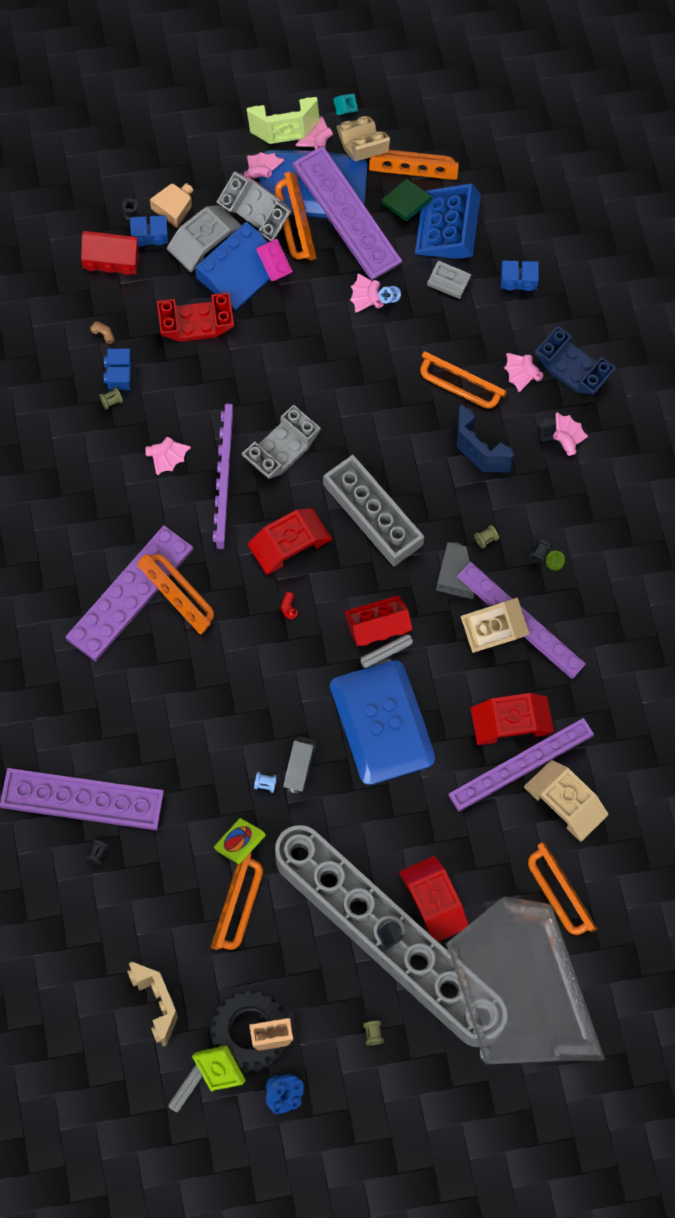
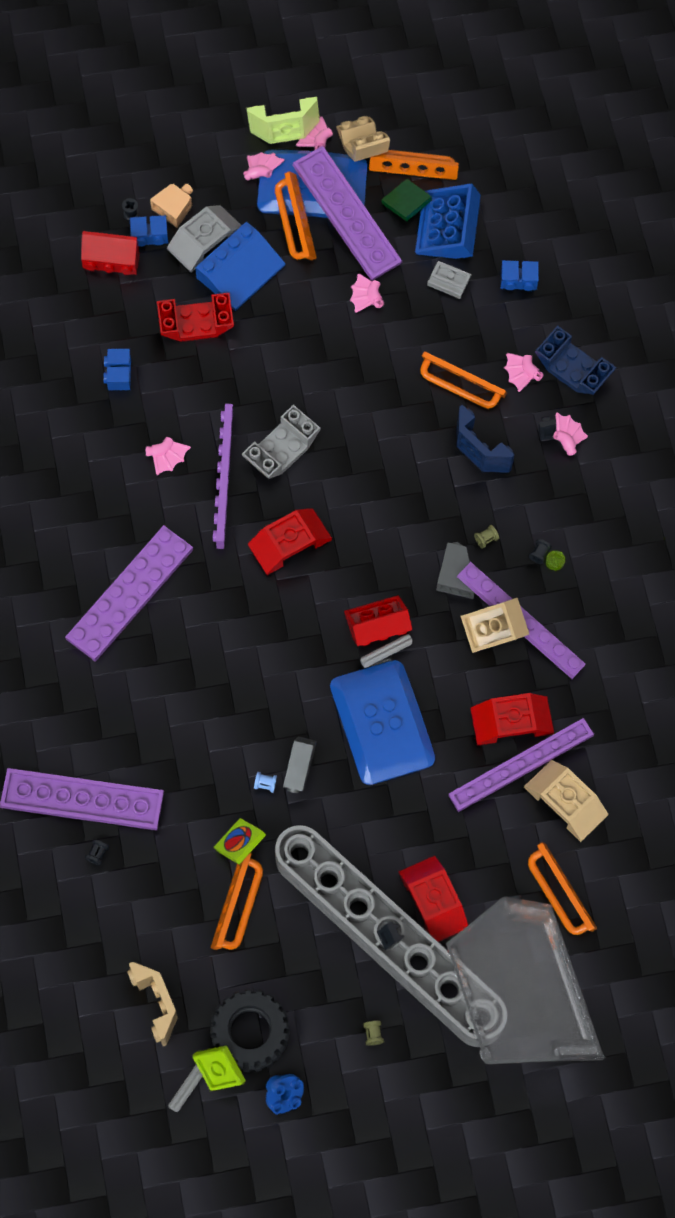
(104, 329): medium nougat arm -> none
(111, 398): olive bush -> none
(200, 623): orange piece -> none
(255, 205): light grey slope -> none
(271, 1034): light nougat torso -> none
(274, 260): dark pink brick -> none
(286, 607): red arm -> none
(345, 104): teal slope -> none
(373, 510): light grey brick -> none
(389, 290): light blue bush -> none

